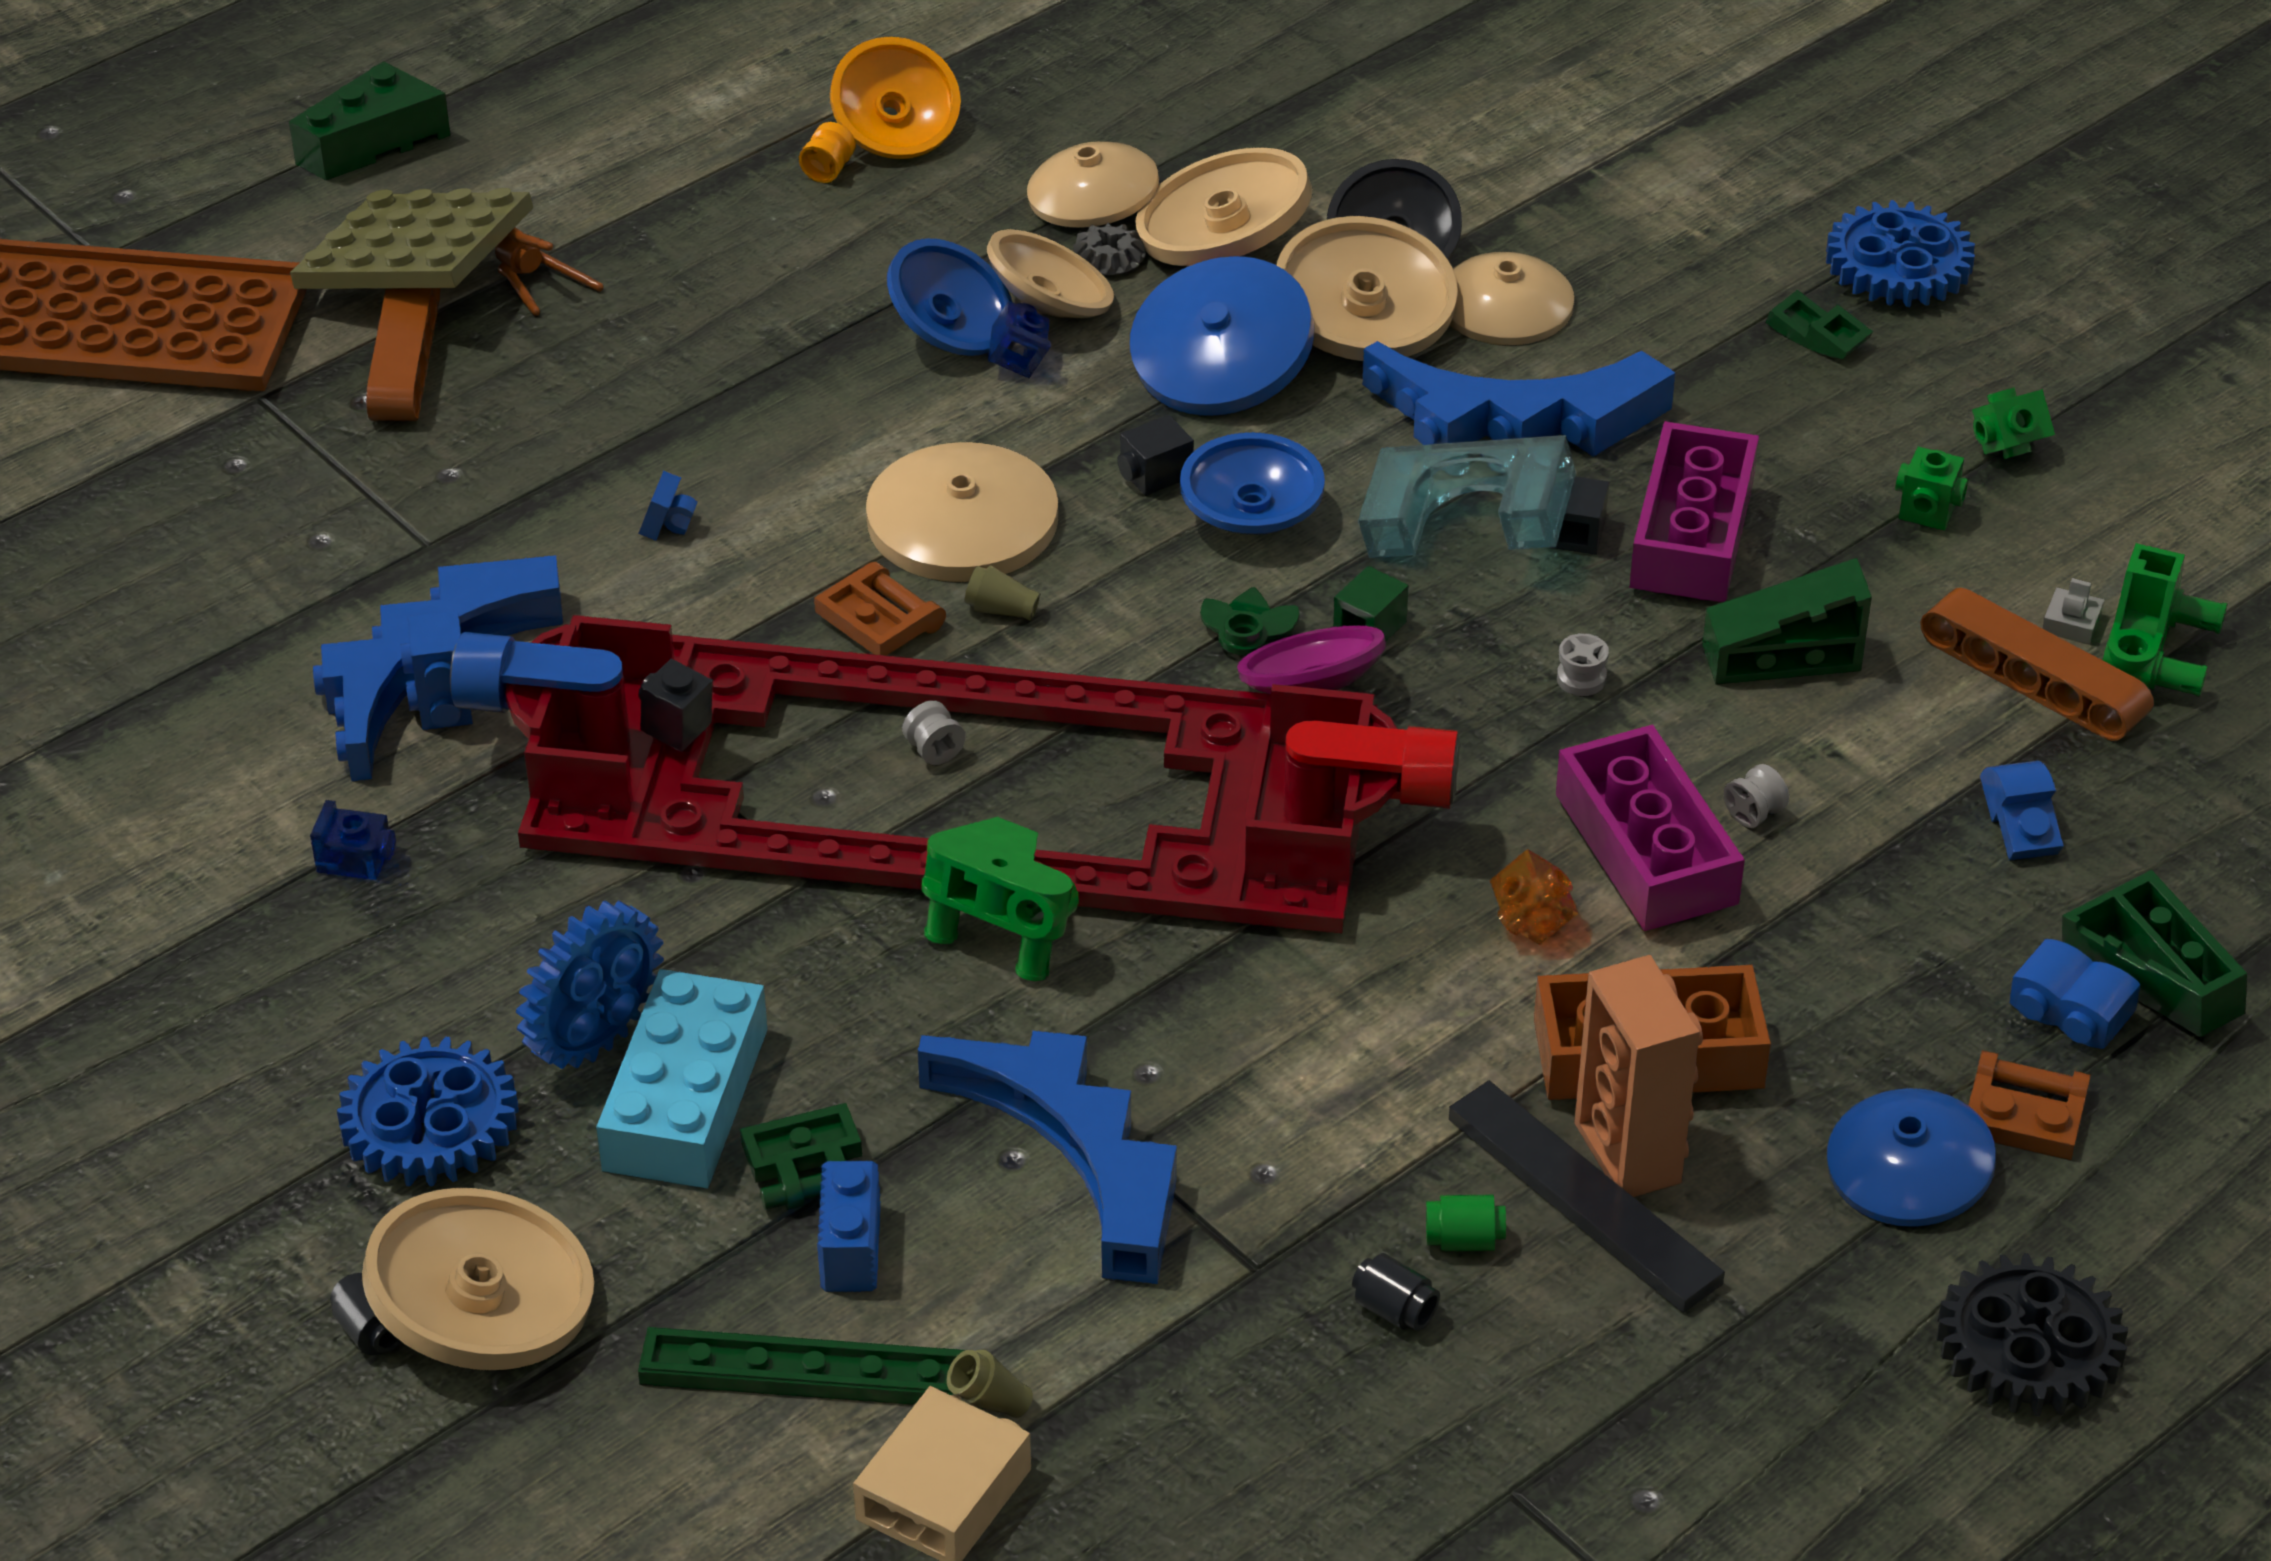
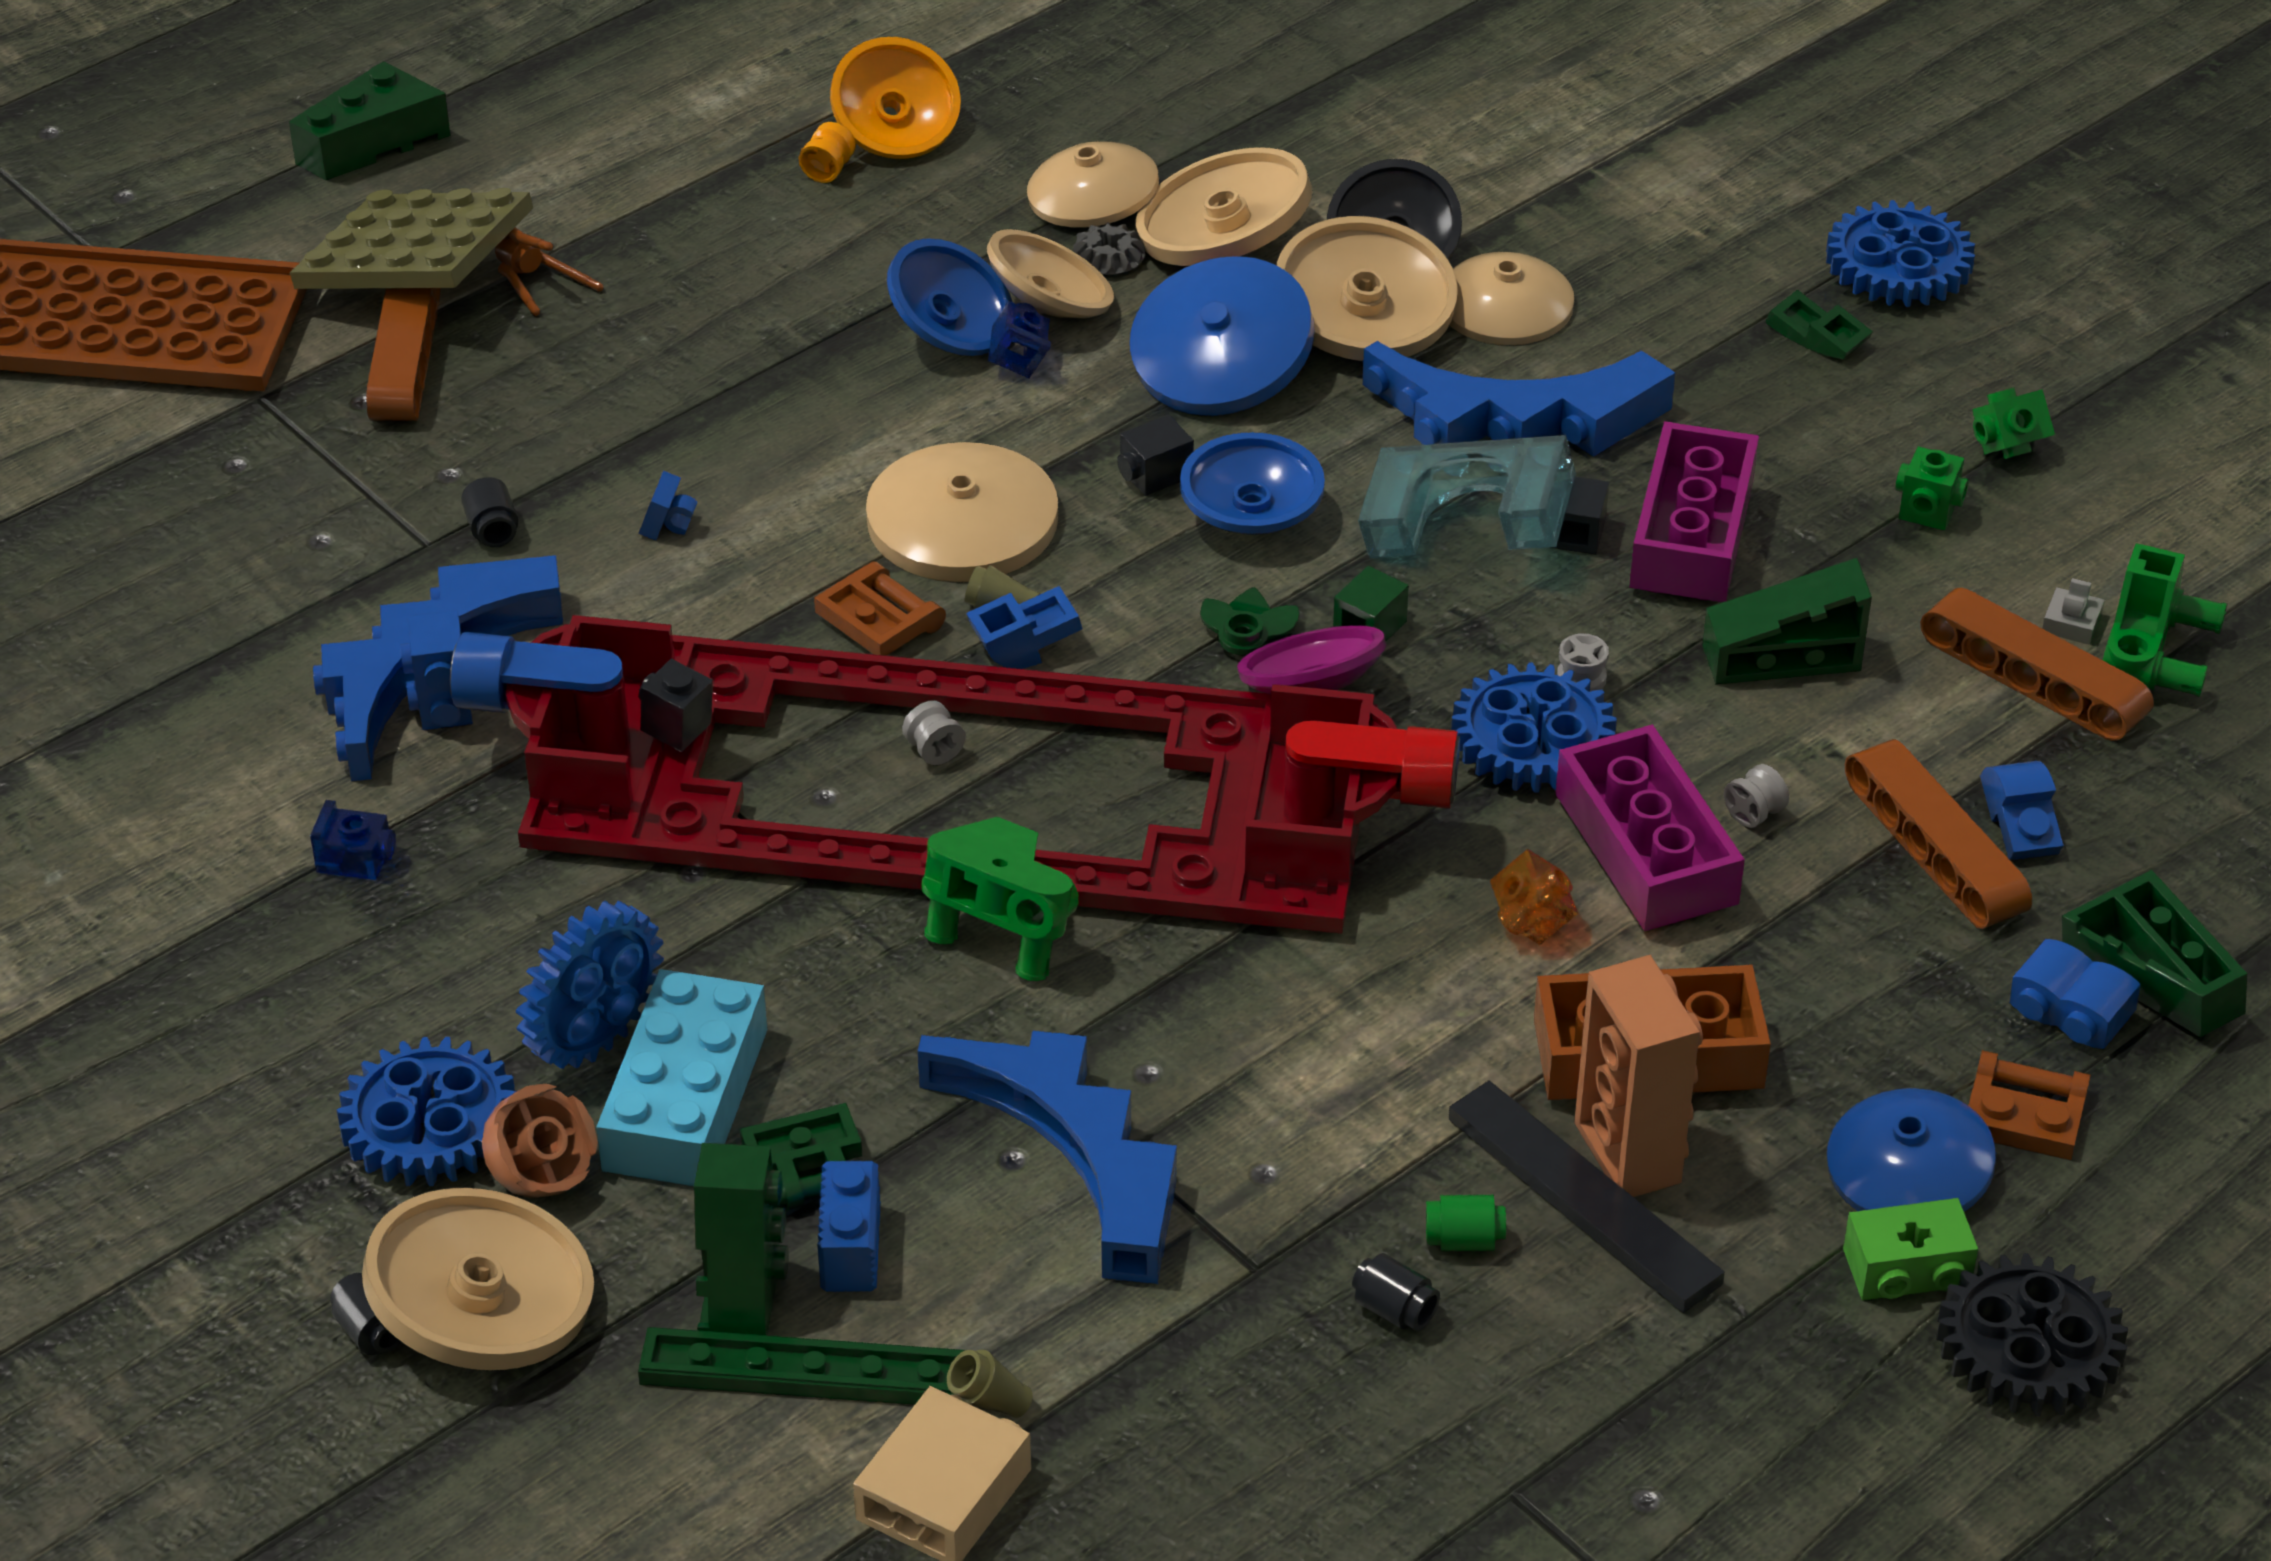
(490, 511): none -> black brick
(539, 1142): none -> nougat cylinder
(738, 1237): none -> dark green wedge
(1017, 631): none -> blue brick
(1505, 738): none -> blue gear
(1909, 1248): none -> bright green brick
(1938, 834): none -> dark orange beam

